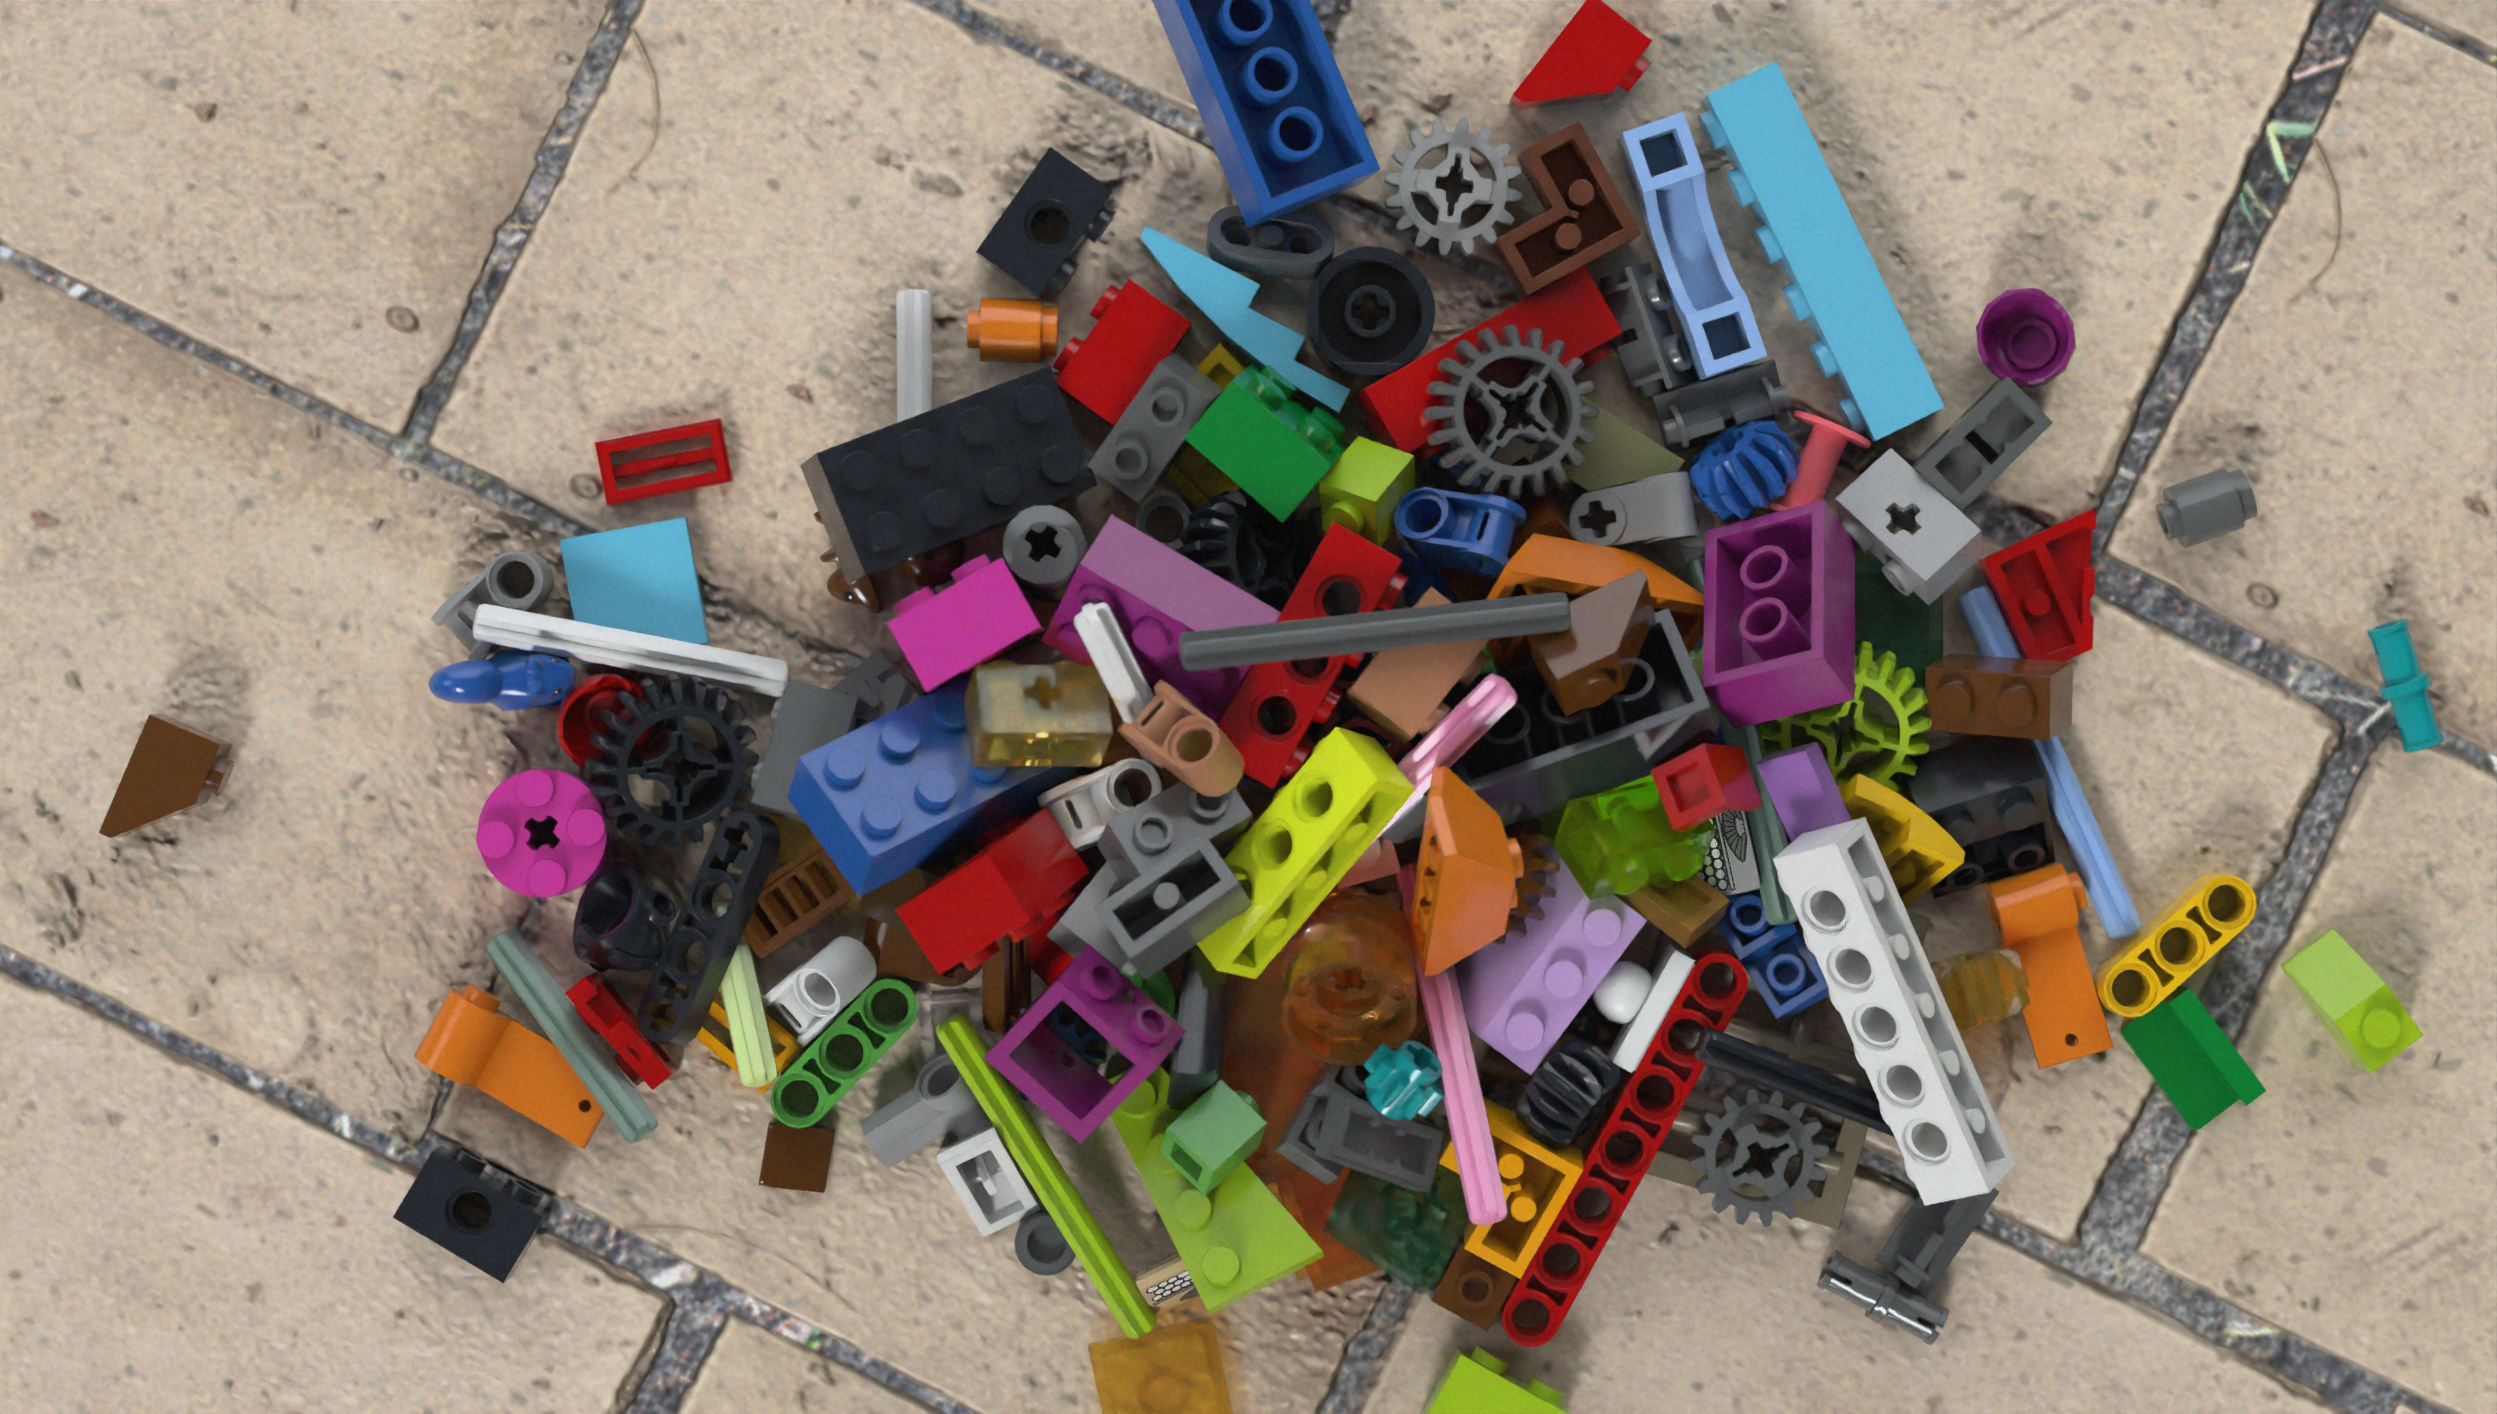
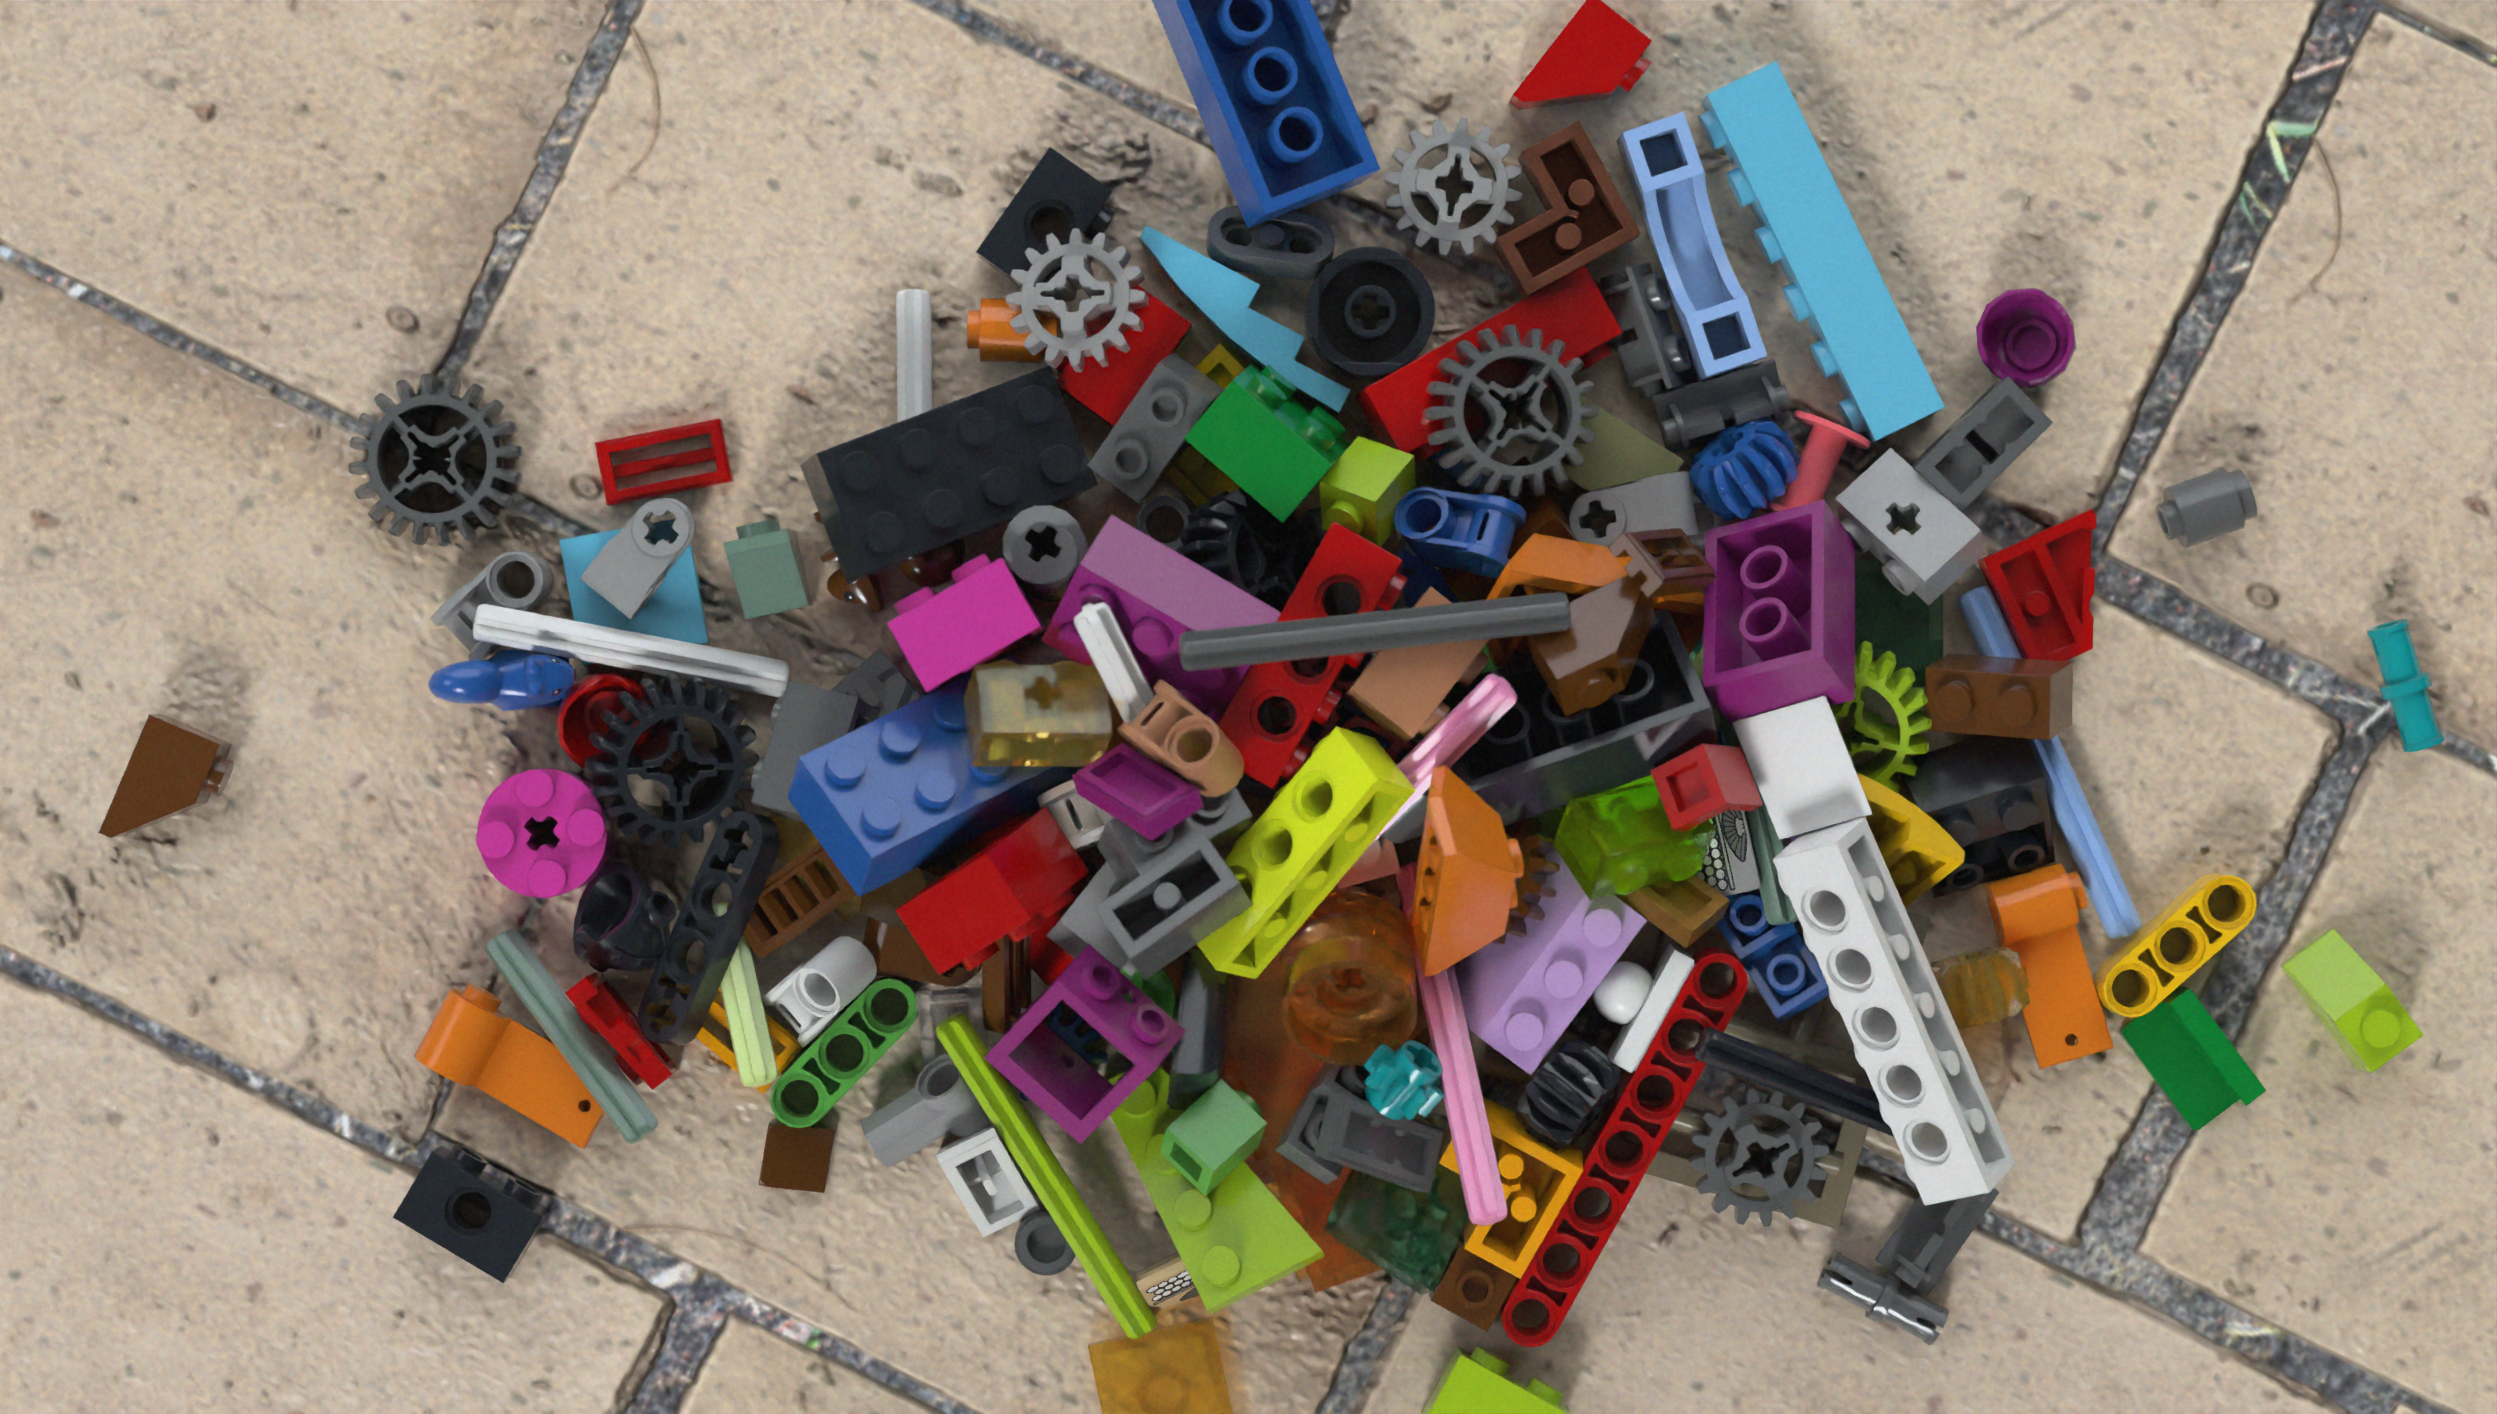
(412, 479): none -> dark grey gear
(634, 563): none -> light grey piece
(768, 569): none -> sand green slope
(1076, 273): none -> light grey gear
(1137, 791): none -> magenta tile
(1668, 573): none -> reddish brown tile
(1802, 767): none -> white sticker

